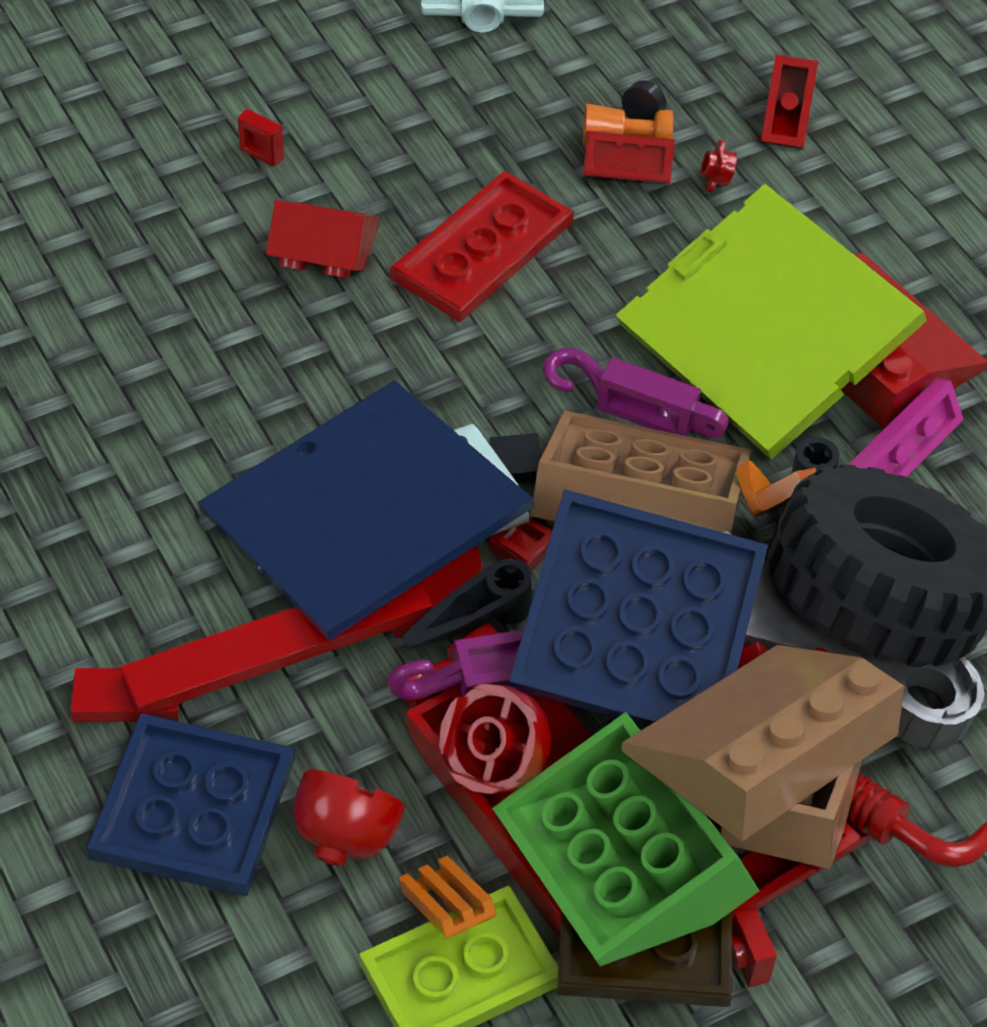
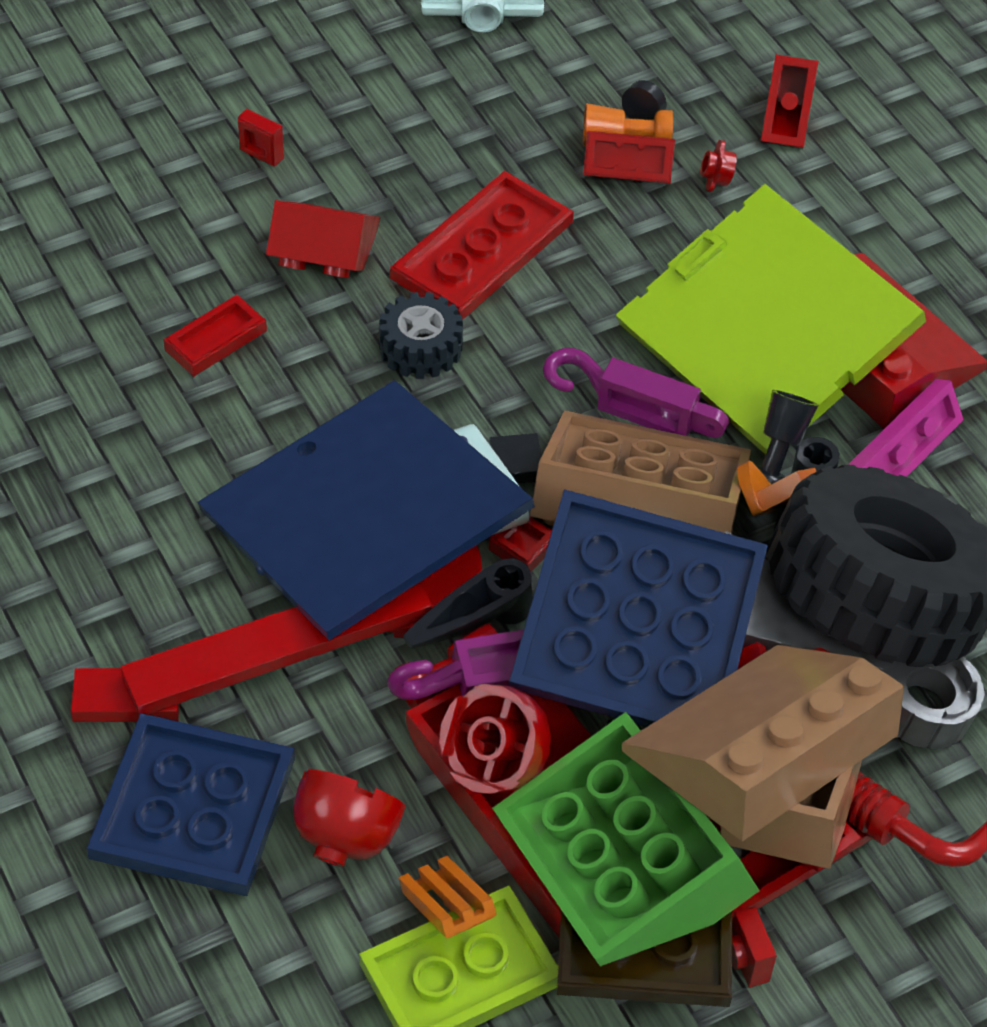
(215, 335): none -> red tile
(420, 335): none -> black wheel
(786, 425): none -> black piece

